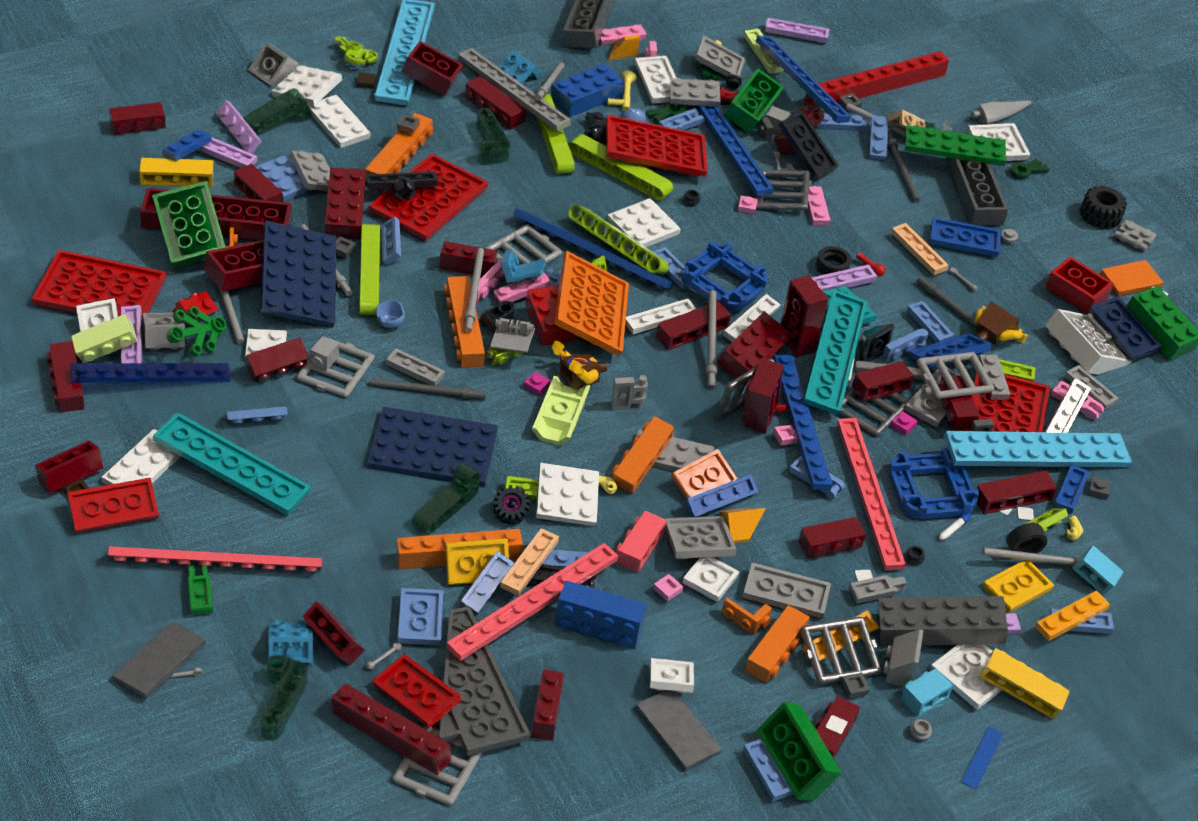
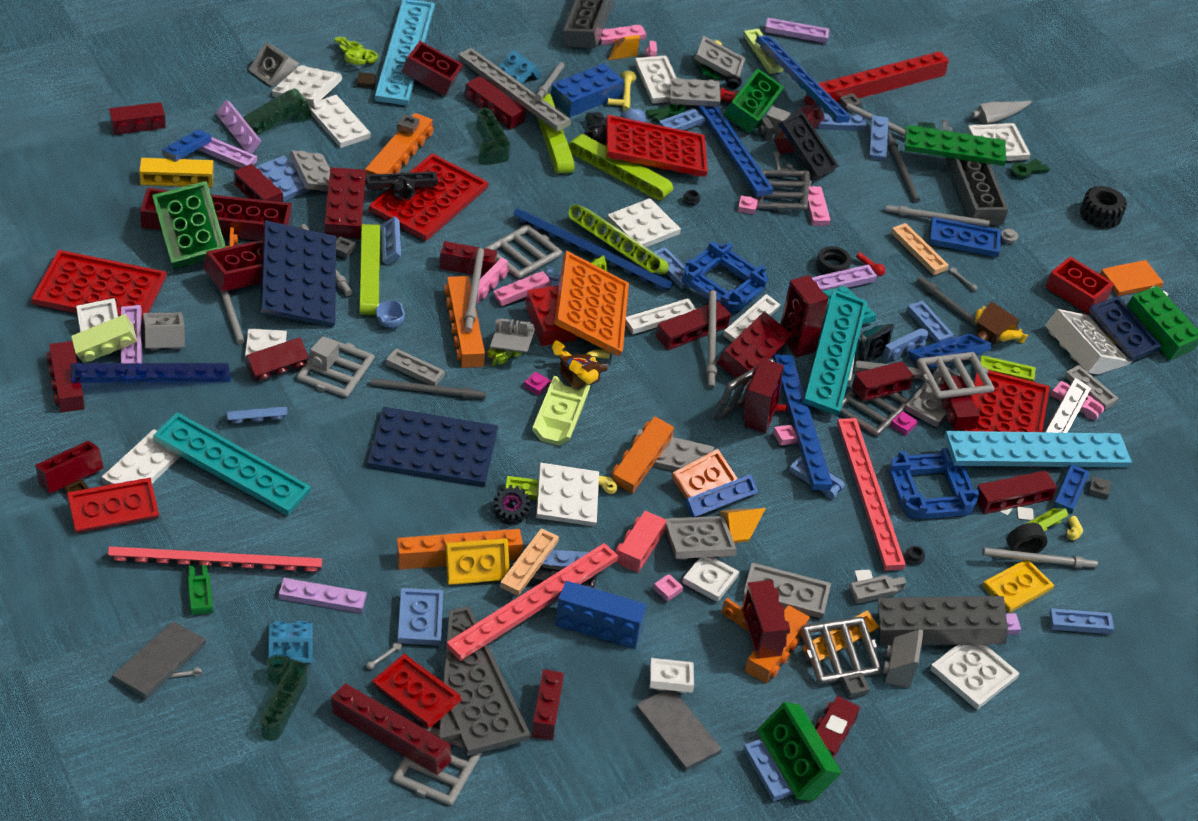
(201, 301): red bracket -> none
(215, 325): green plant -> none
(322, 595): none -> lavender plate
(333, 633): dark red brick -> none
(449, 500): clear green beam -> none
(487, 582): medium blue plate -> none
(503, 310): black piece -> none
(515, 272): dark azure bracket -> none
(599, 353): none -> light yellow arm
(623, 392): light grey plate -> none
(765, 619): none -> dark red brick
(831, 537): dark red brick -> none
(902, 118): tan bracket -> none
(904, 210): none -> light grey bar
(921, 729): light grey plate -> none
(926, 691): medium azure brick -> none
(955, 526): white piece -> none
(982, 425): dark grey plate -> none
(982, 757): blue sticker -> none
(996, 376): light grey plate -> none
(1024, 683): yellow brick -> none
(1072, 615): light orange plate -> none
(1098, 570): medium azure brick -> none
(1107, 336): light grey hinge -> none
(1135, 235): light grey plate -> none

